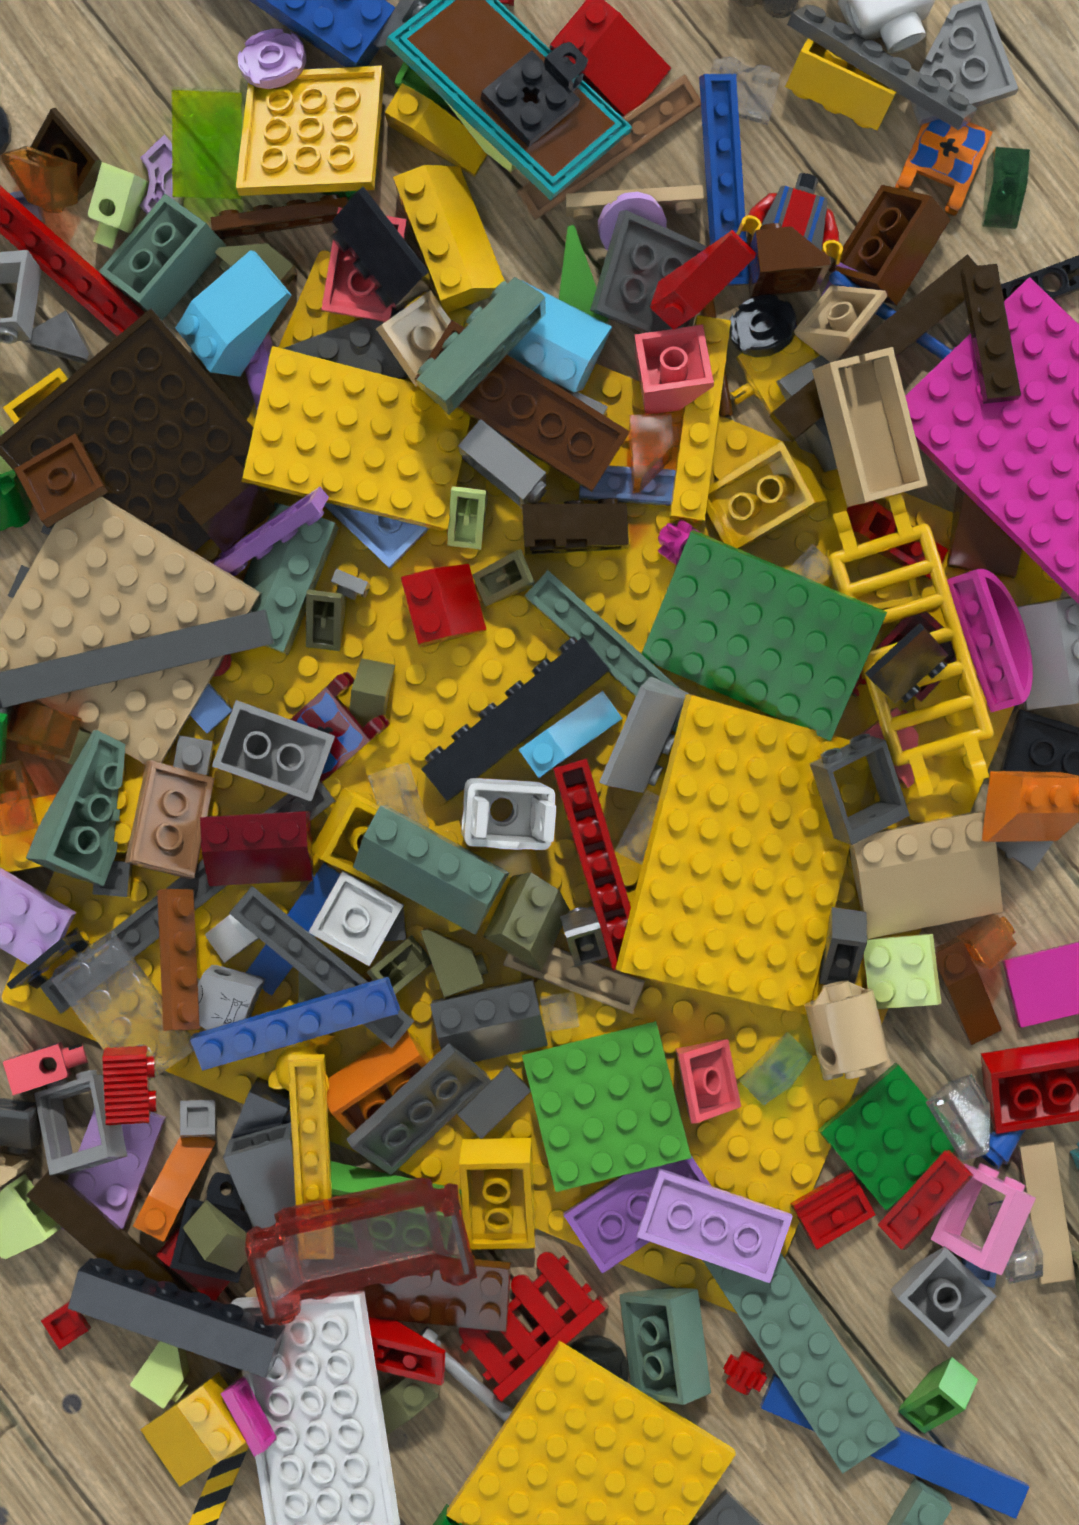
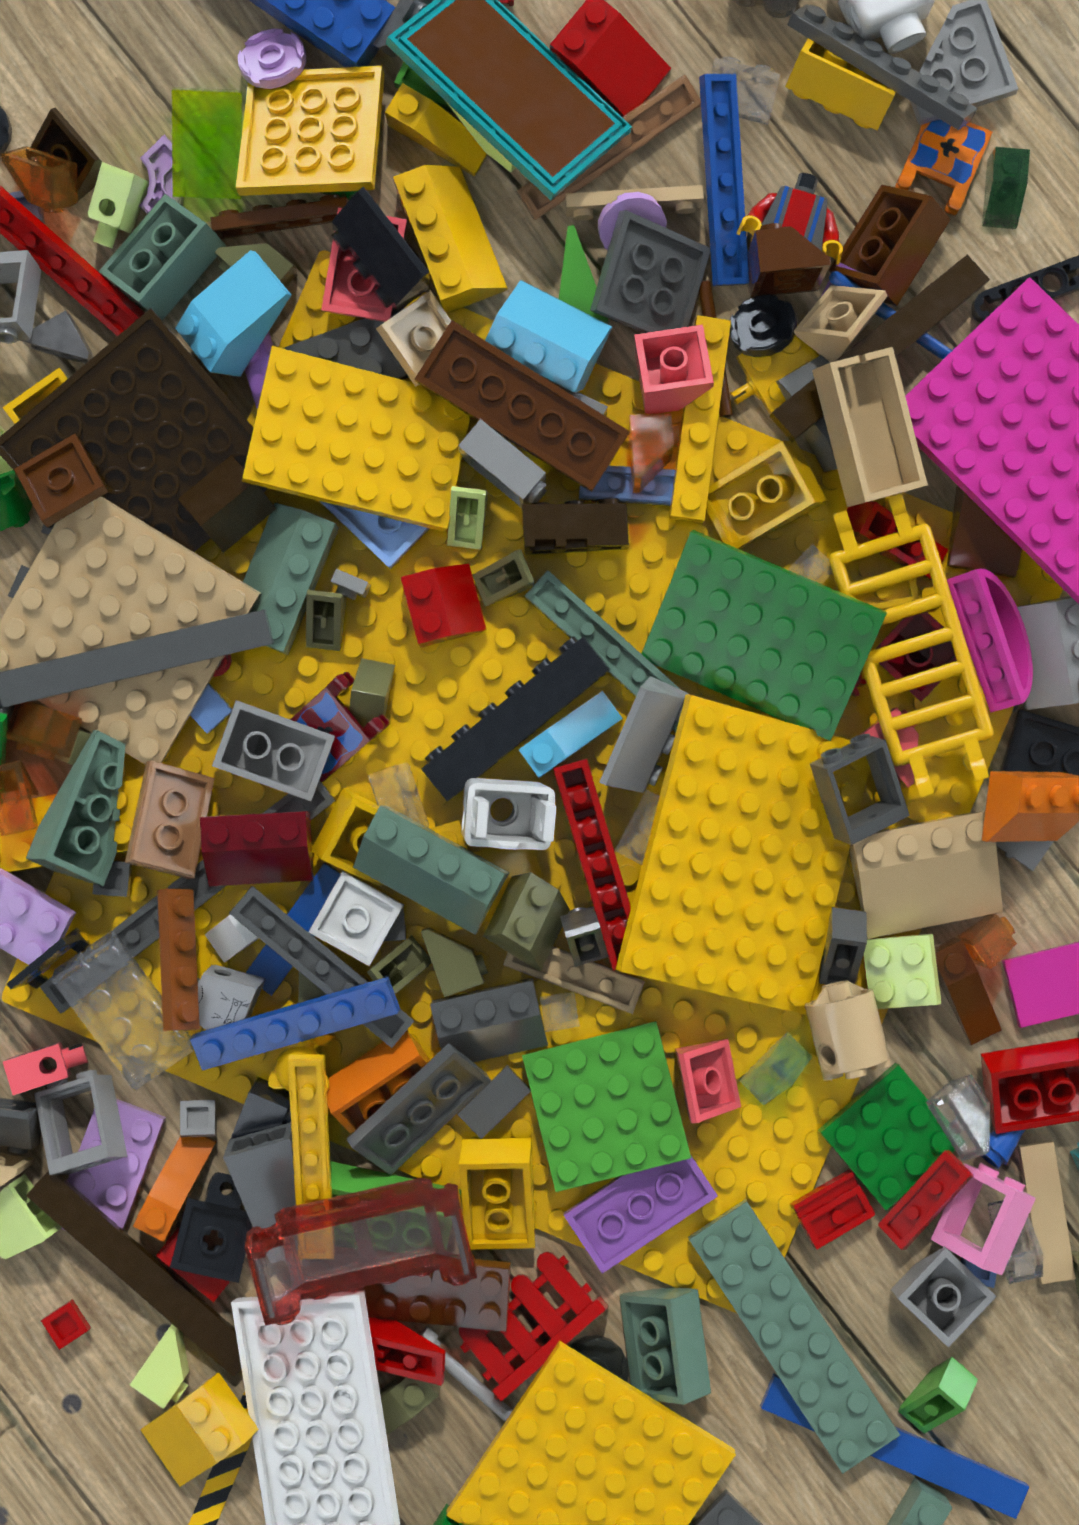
(127, 1085): red brick -> none
(176, 1316): black brick -> none
(194, 754): light grey plate -> none
(217, 1237): olive slope -> none
(249, 1416): dark pink tile -> none
(281, 527): medium lavender plate -> none
(482, 343): sand green slope -> none
(551, 83): black plate -> none
(673, 539): dark pink gear -> none
(700, 279): red slope -> none
(714, 1225): lavender plate -> none
(745, 1372): red gear -> none
(907, 664): black slope -> none
(990, 333): dark brown plate -> none

